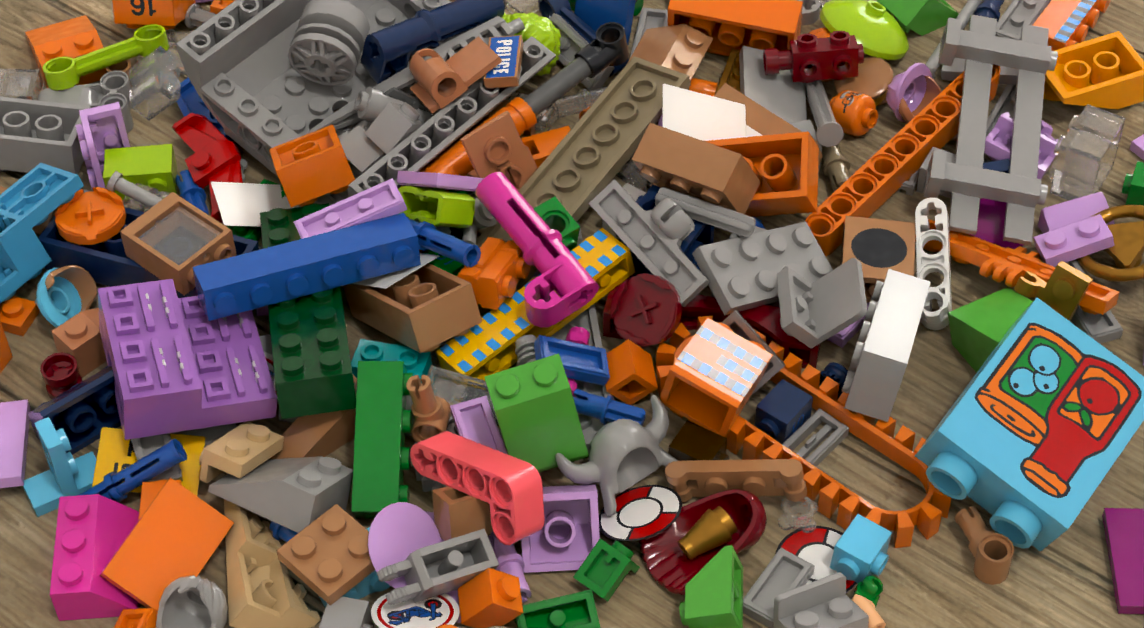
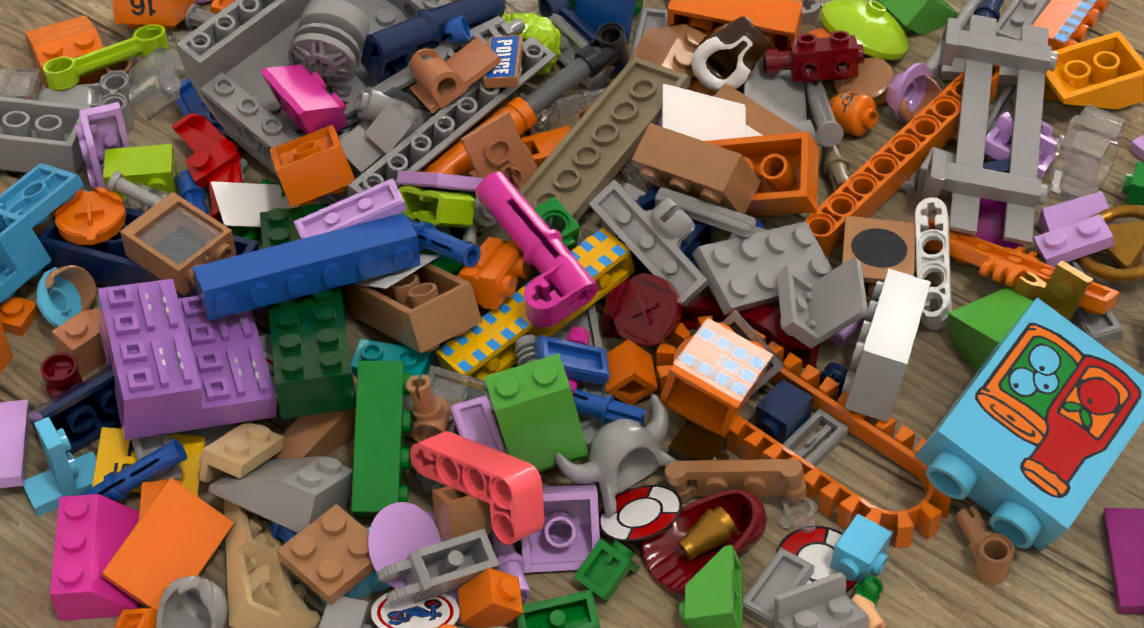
(305, 98): none -> dark pink slope
(459, 30): none -> blue hinge
(729, 54): none -> piece

